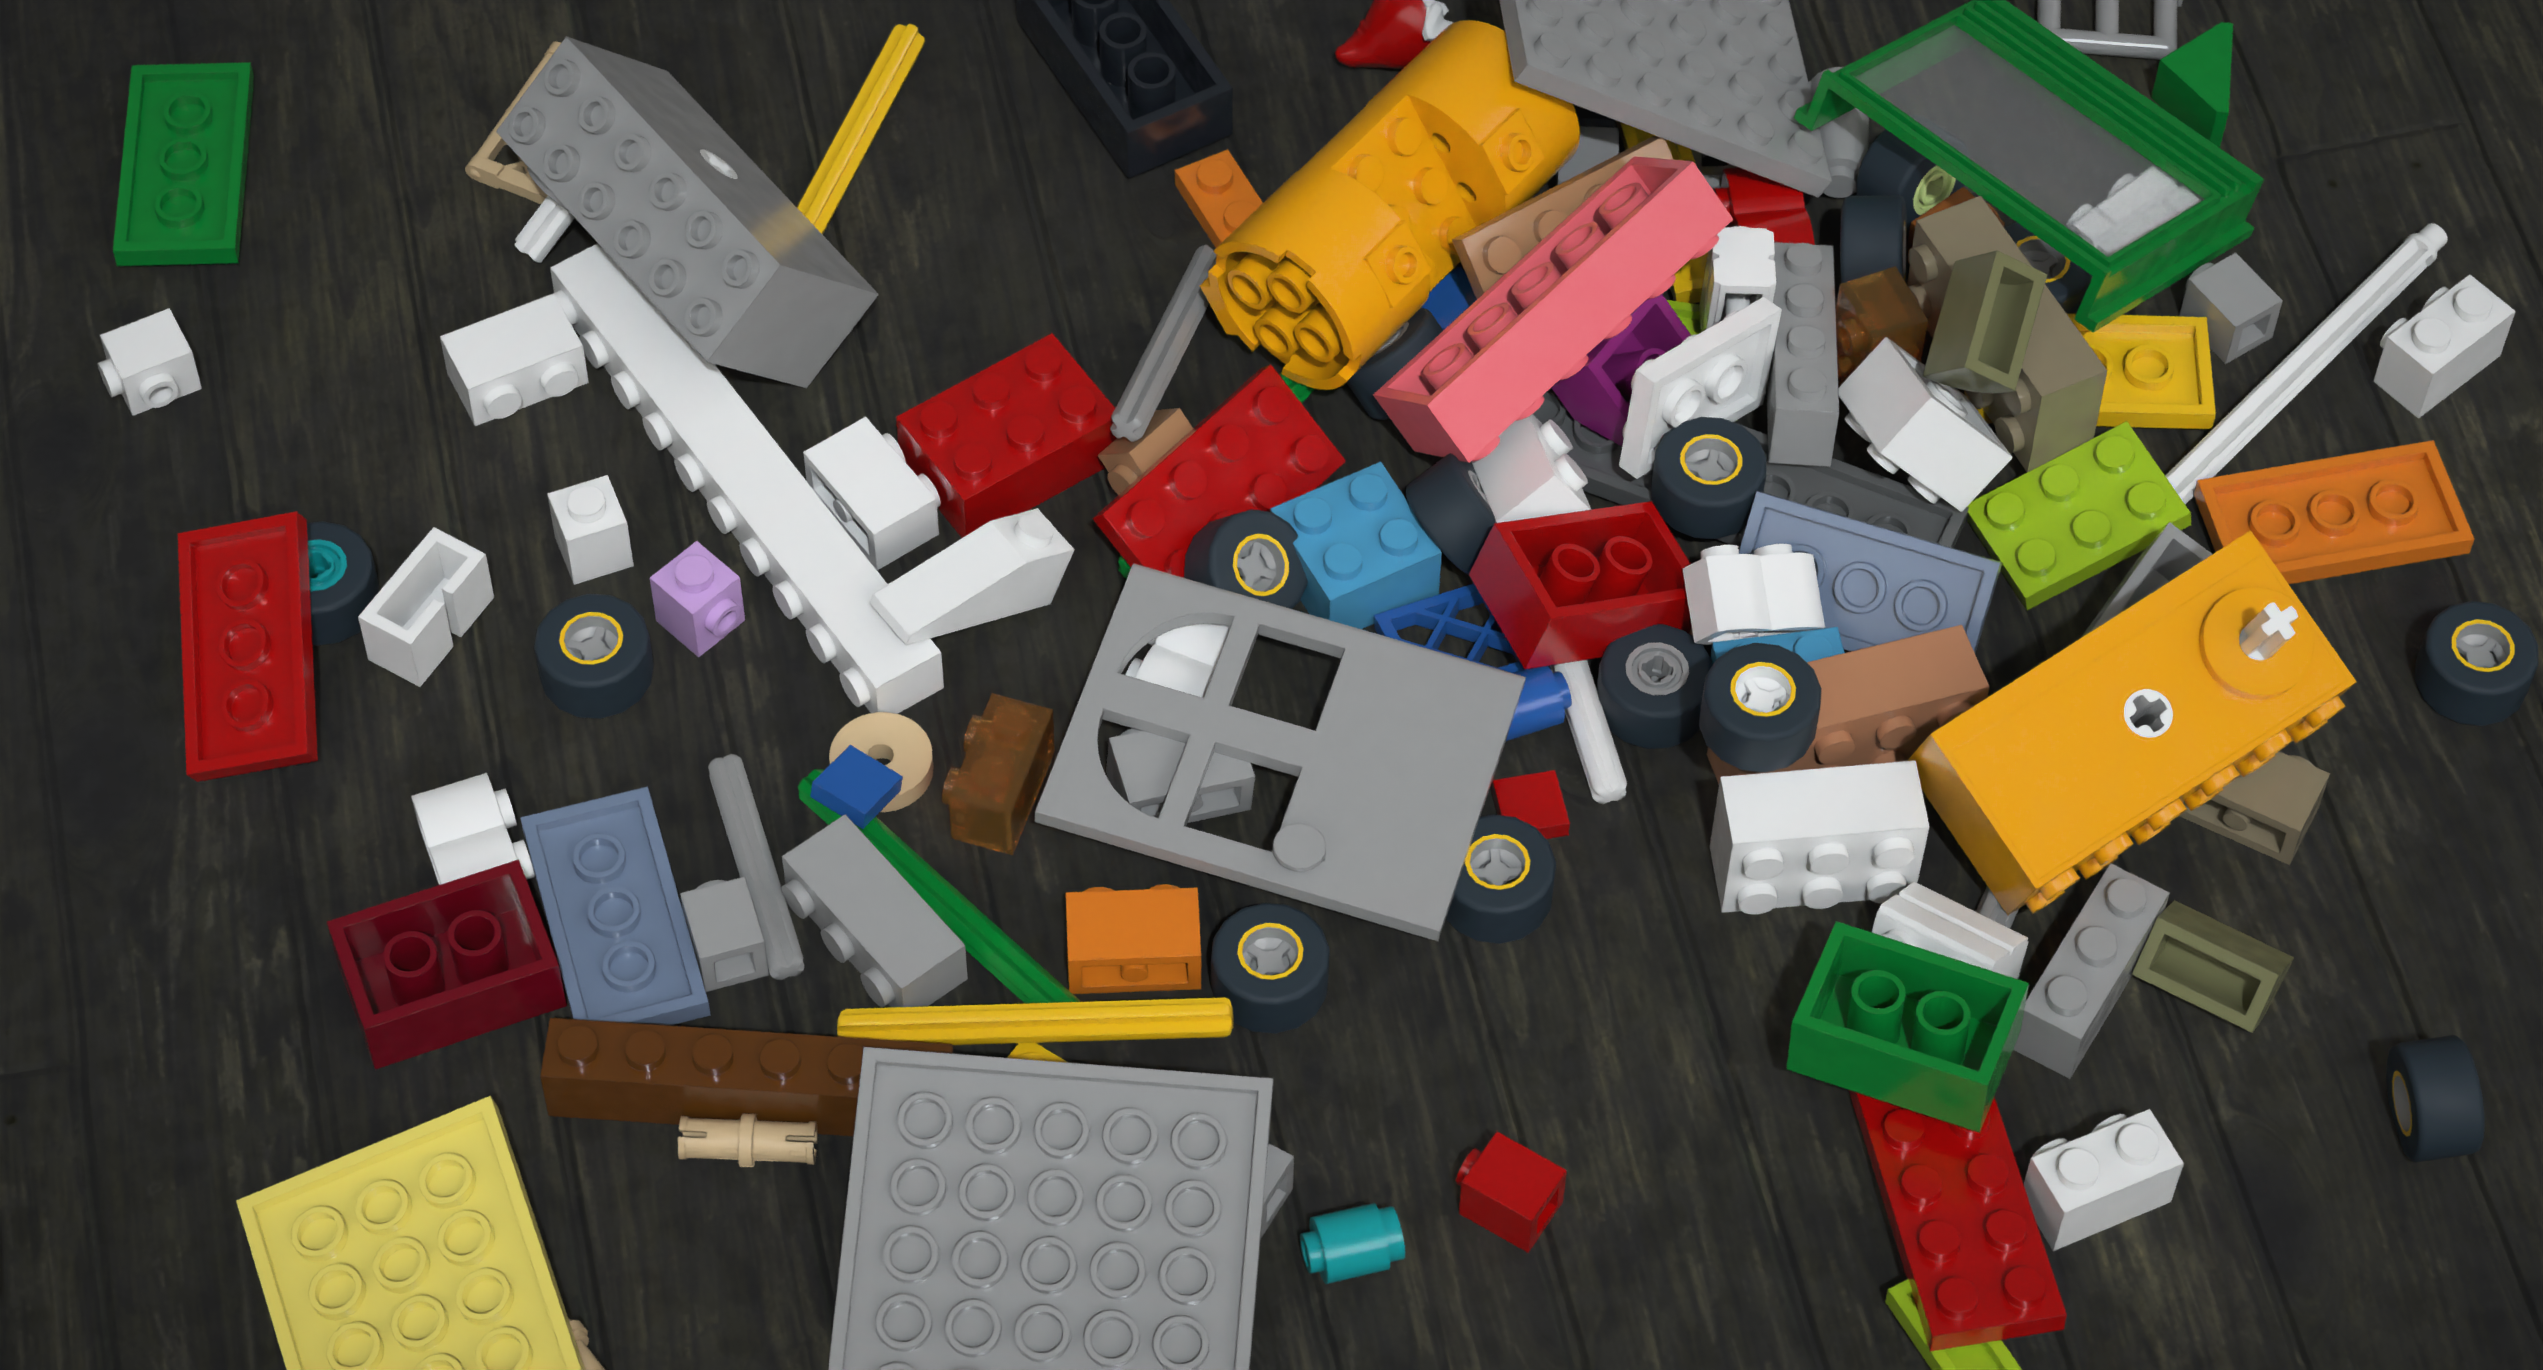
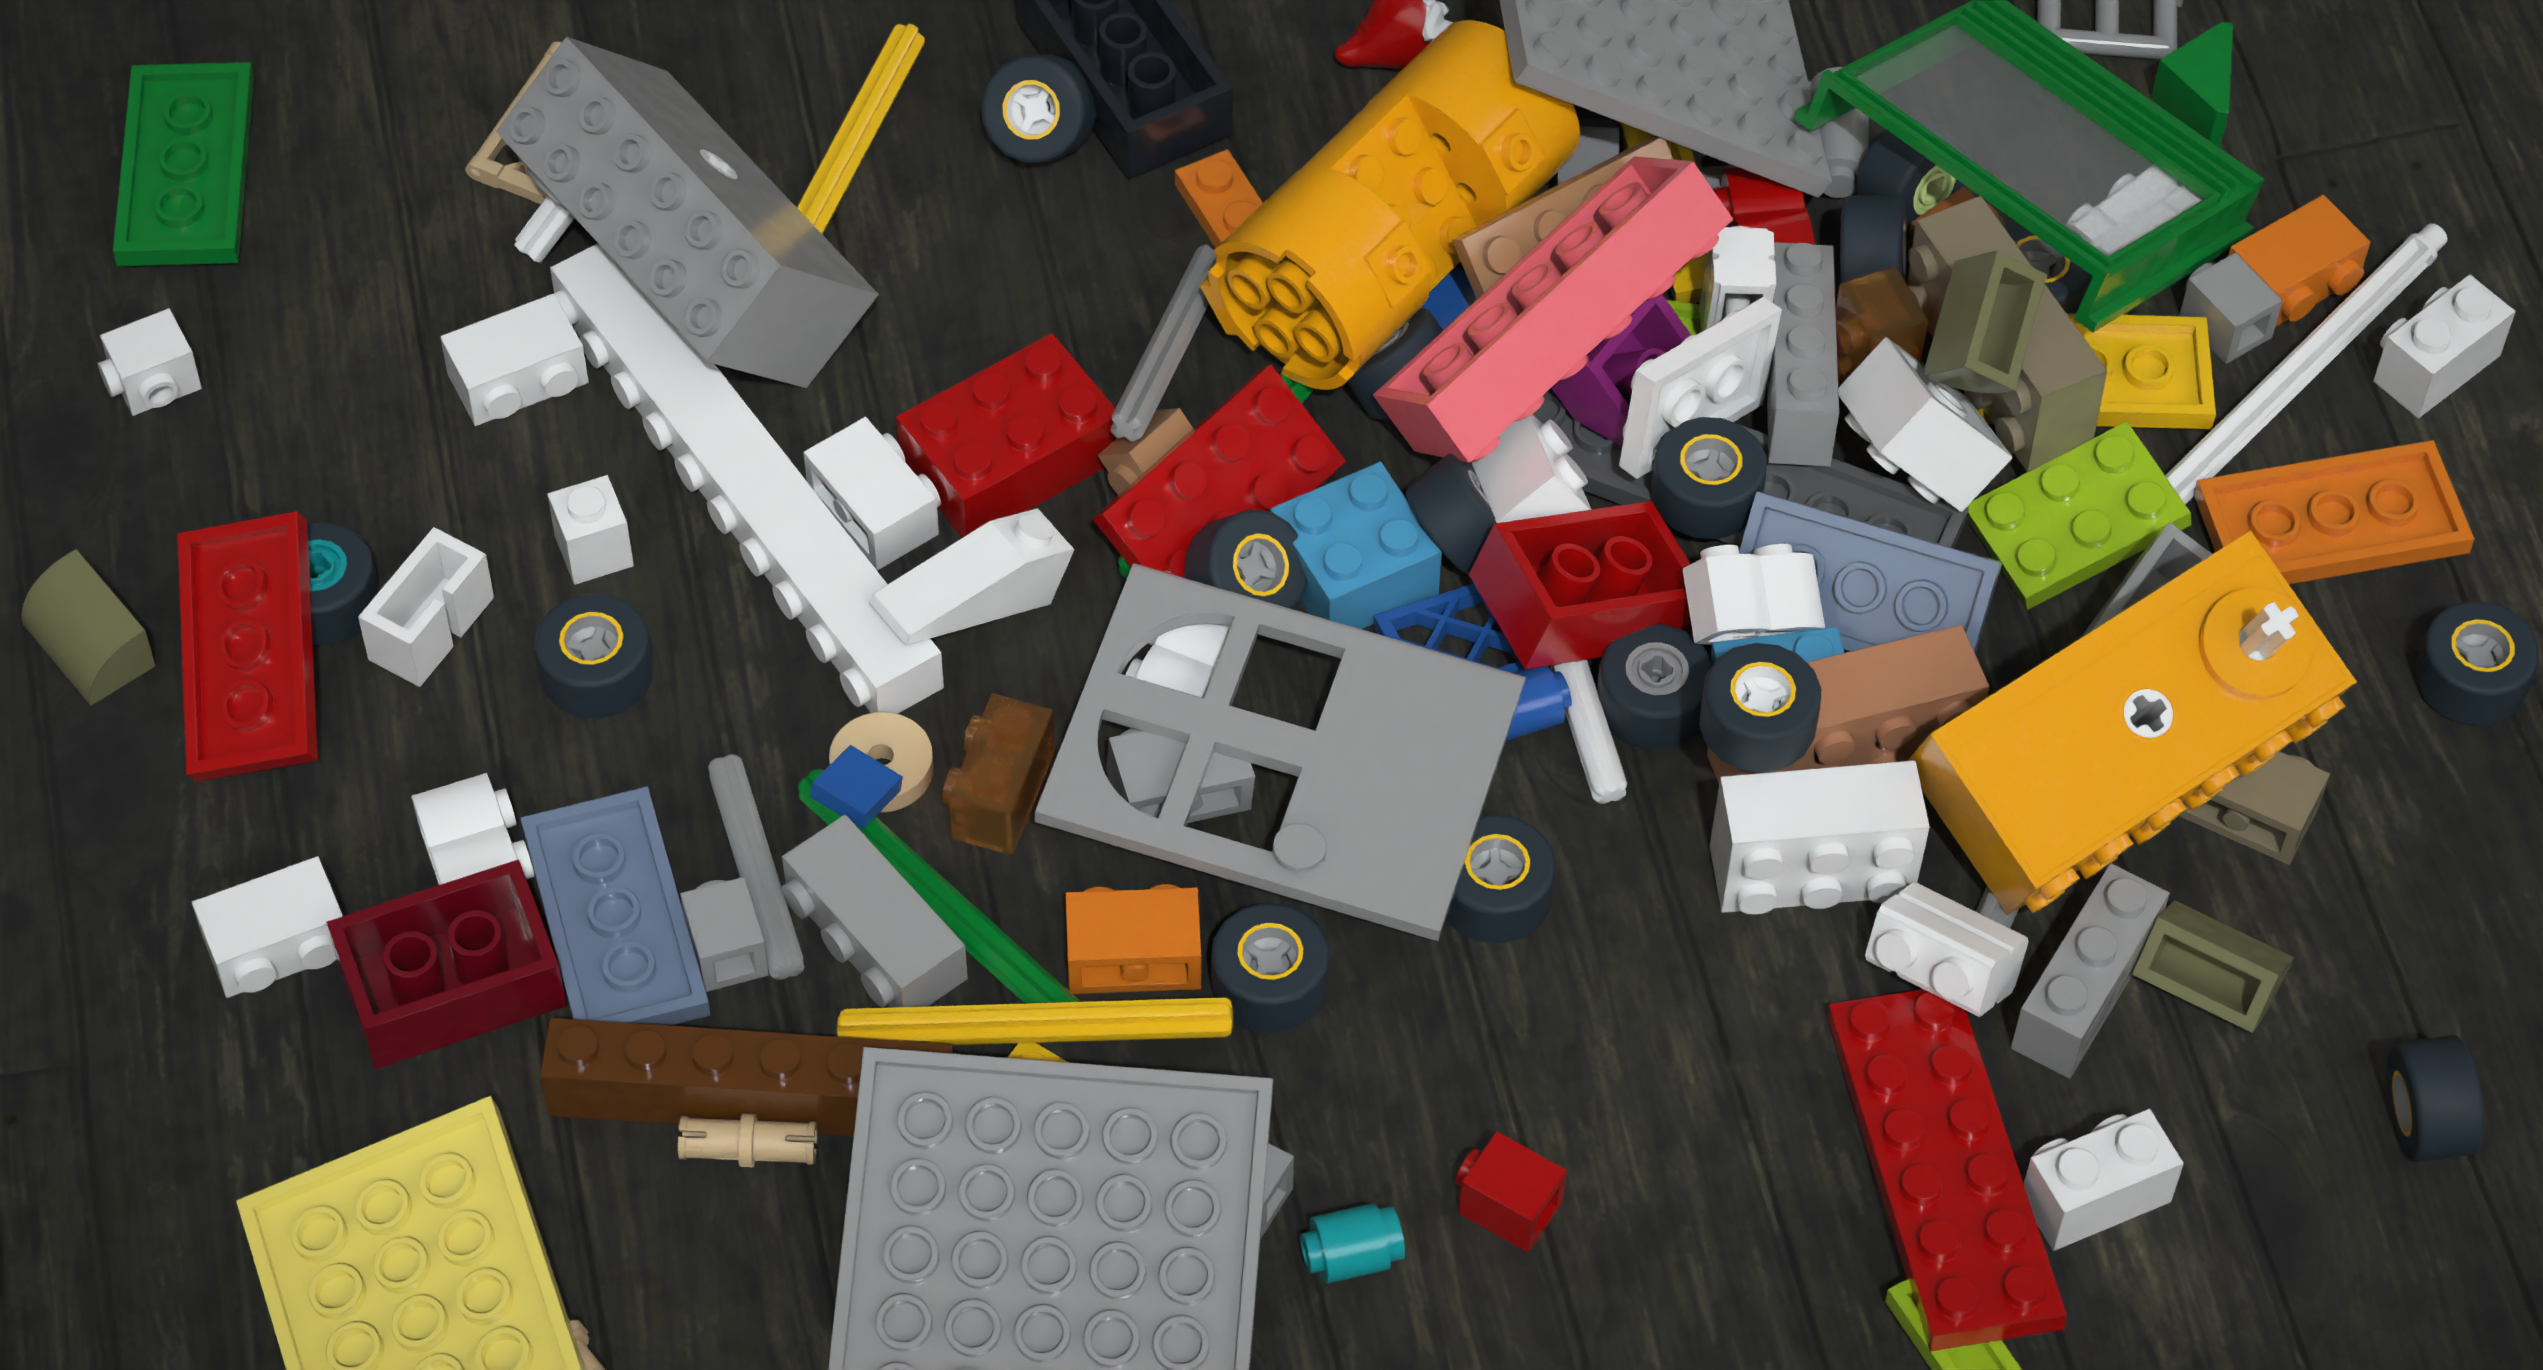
(86, 628): none -> olive brick
(269, 927): none -> white brick
(697, 598): lavender brick -> none
(1018, 110): none -> black wheel
(1534, 800): red tile -> none
(1907, 1026): green brick -> none
(2306, 256): none -> orange brick

